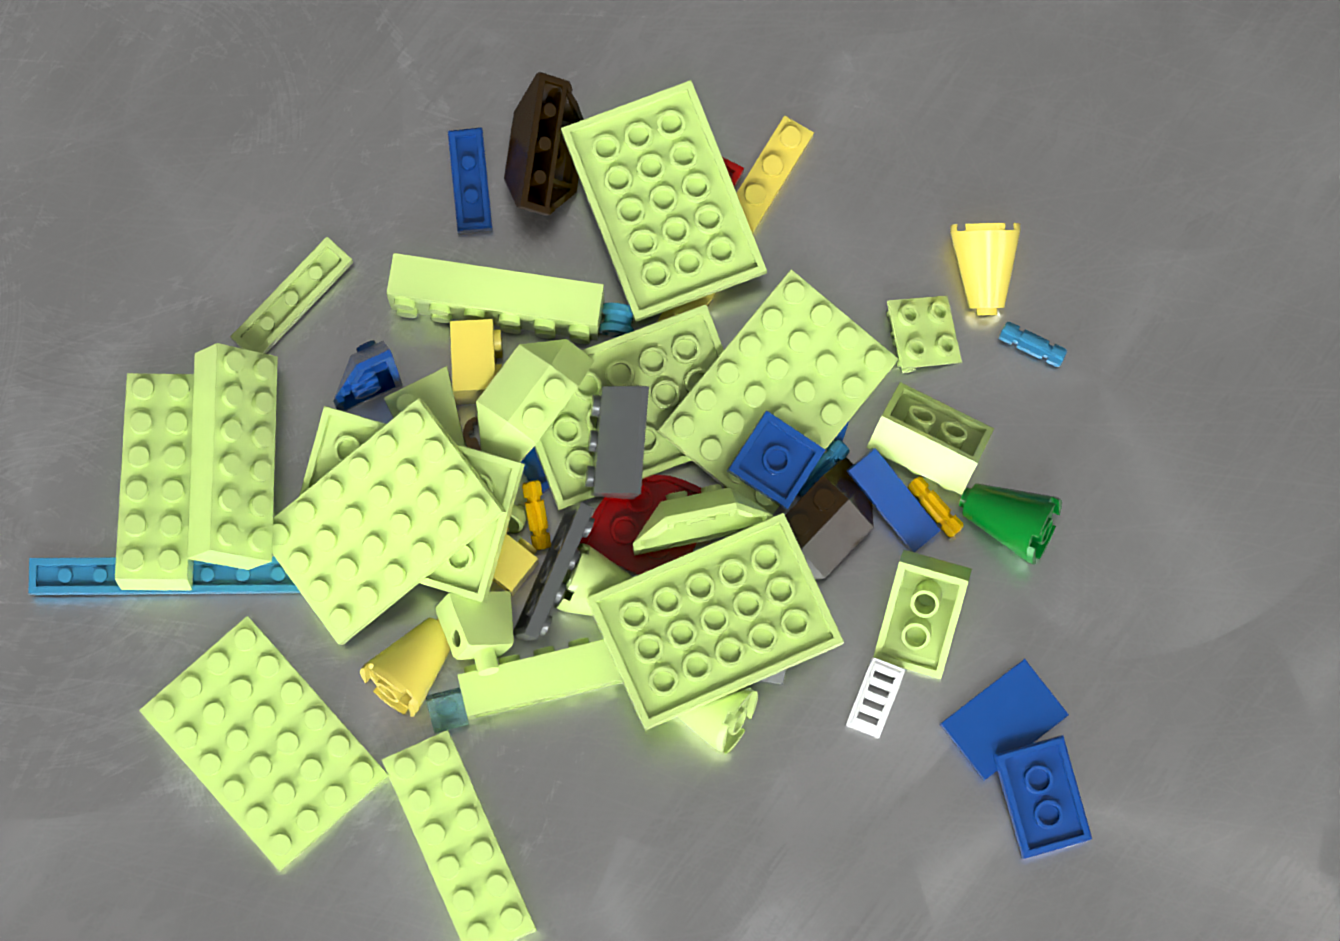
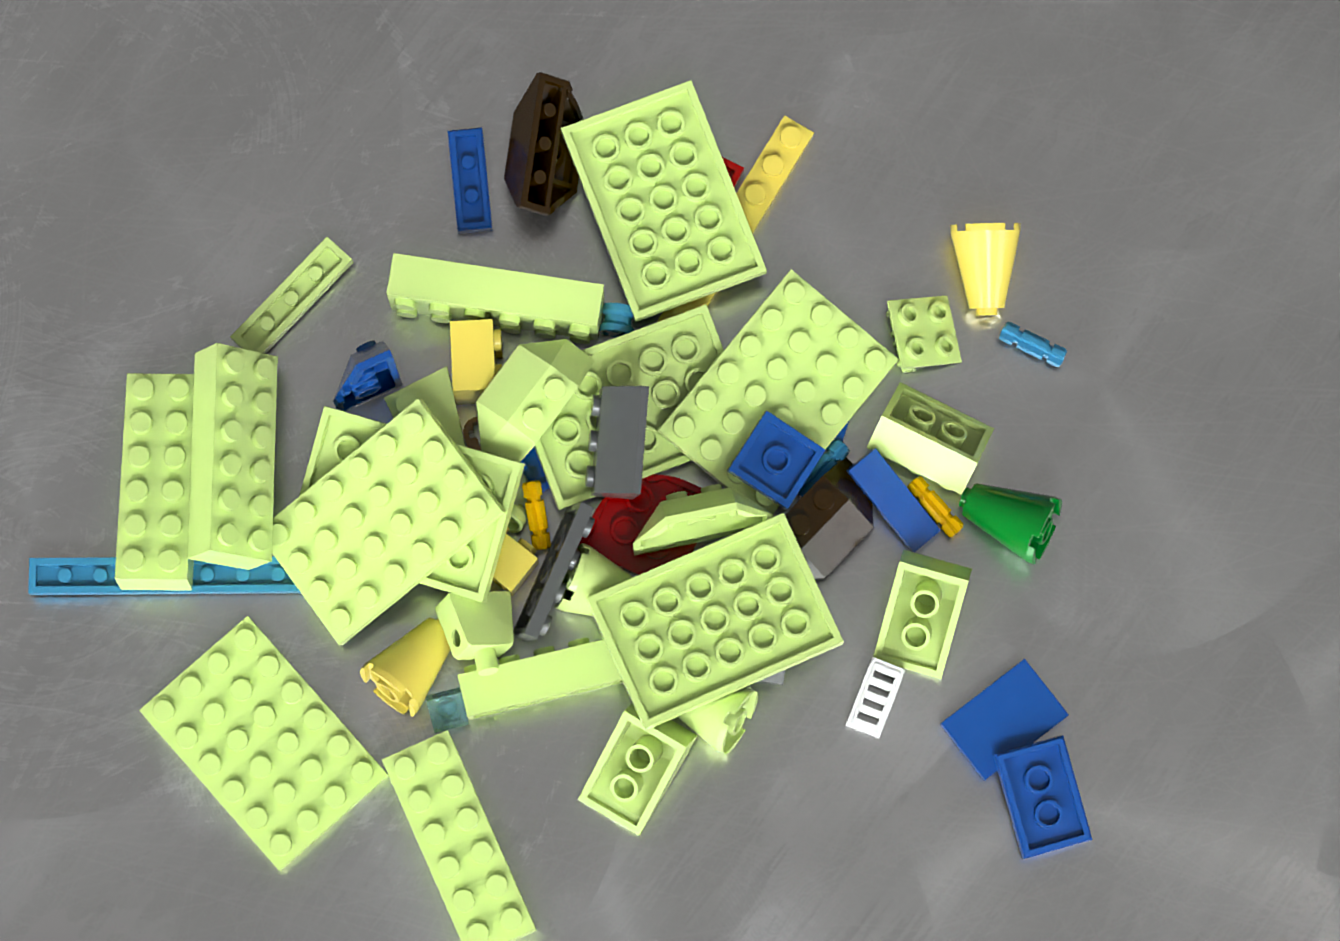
(636, 770): none -> yellowish green slope

